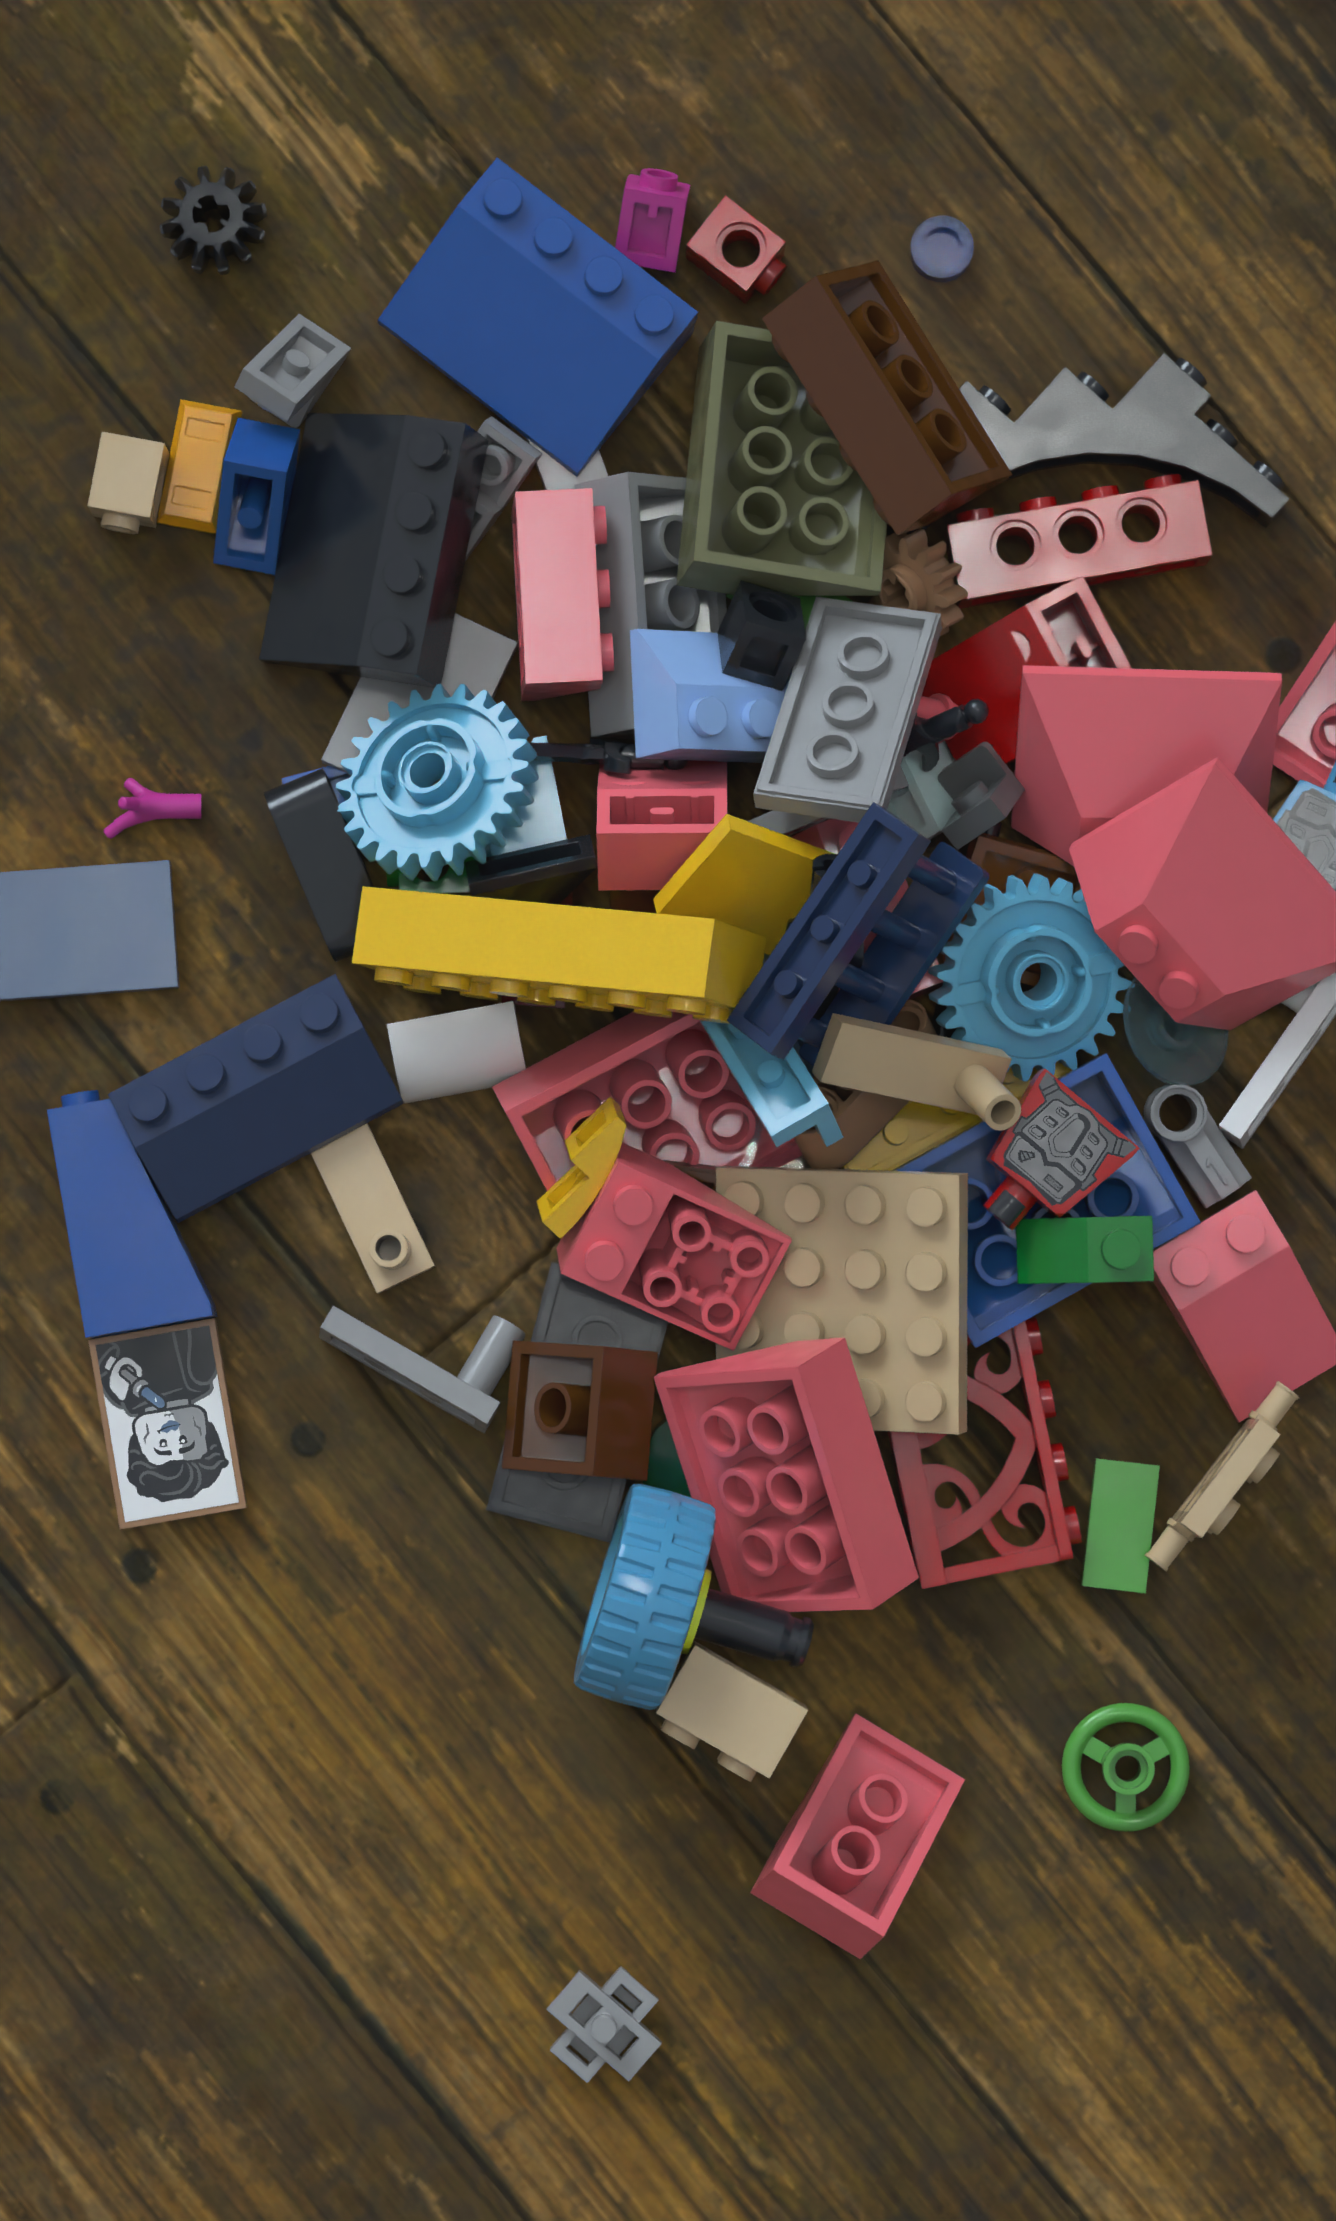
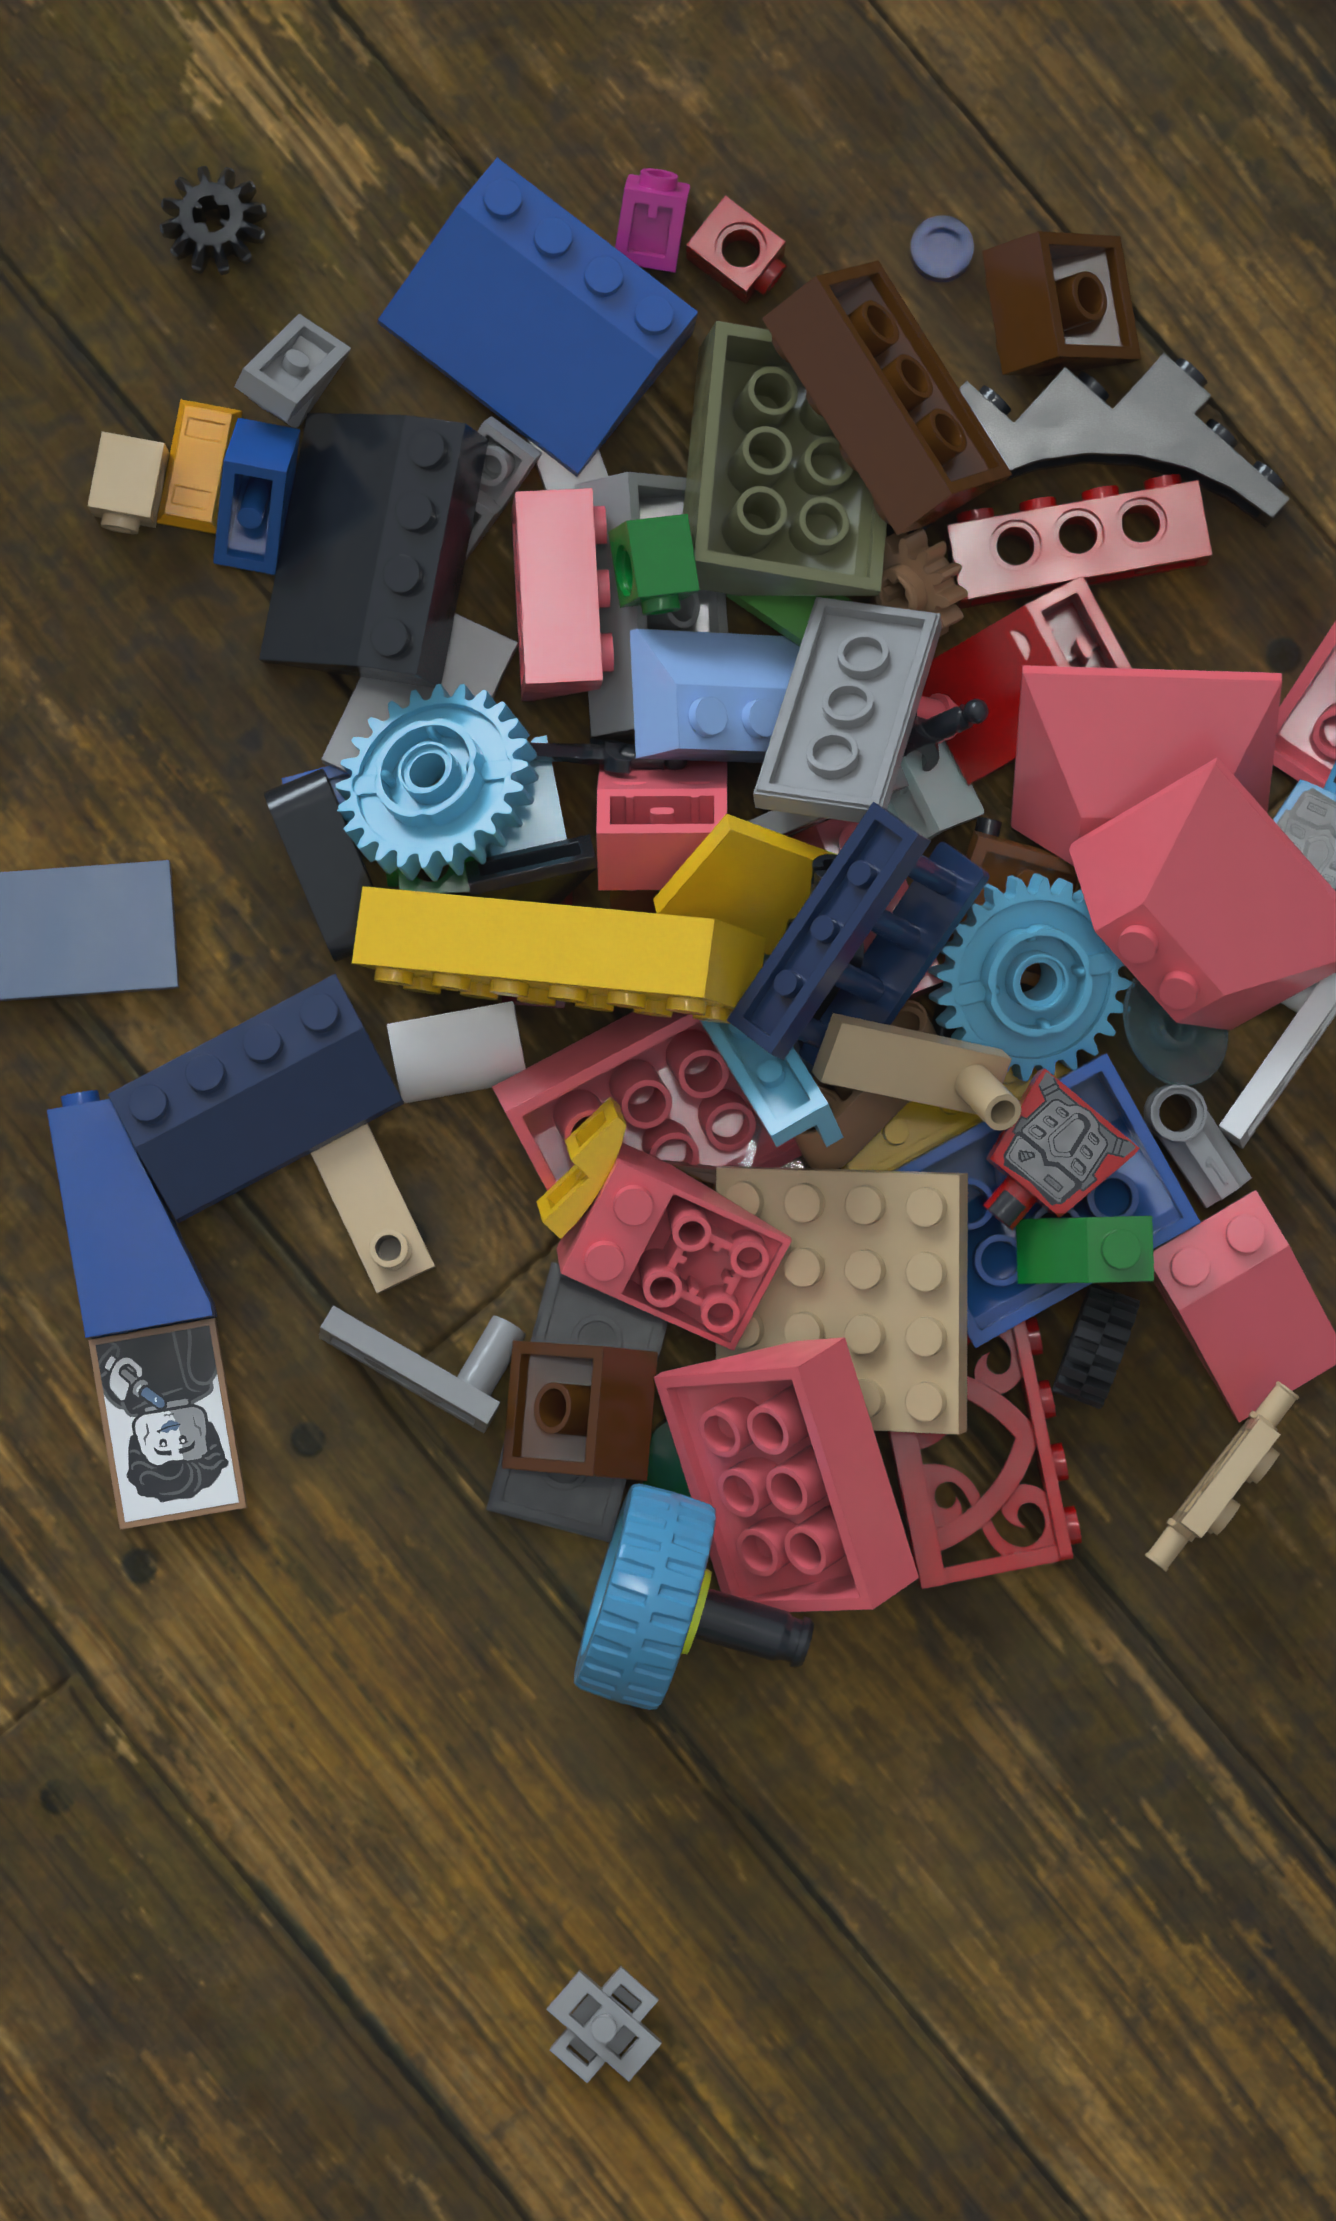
(151, 805): dark pink bar -> none
(654, 563): none -> green brick
(731, 1712): tan brick -> none
(761, 635): black brick -> none
(858, 1837): coral slope -> none
(981, 793): dark grey bracket -> none
(1060, 303): none -> reddish brown slope
(1096, 1346): none -> black tyre
(1120, 1525): bright green tile -> none
(1125, 1816): bright green piece -> none

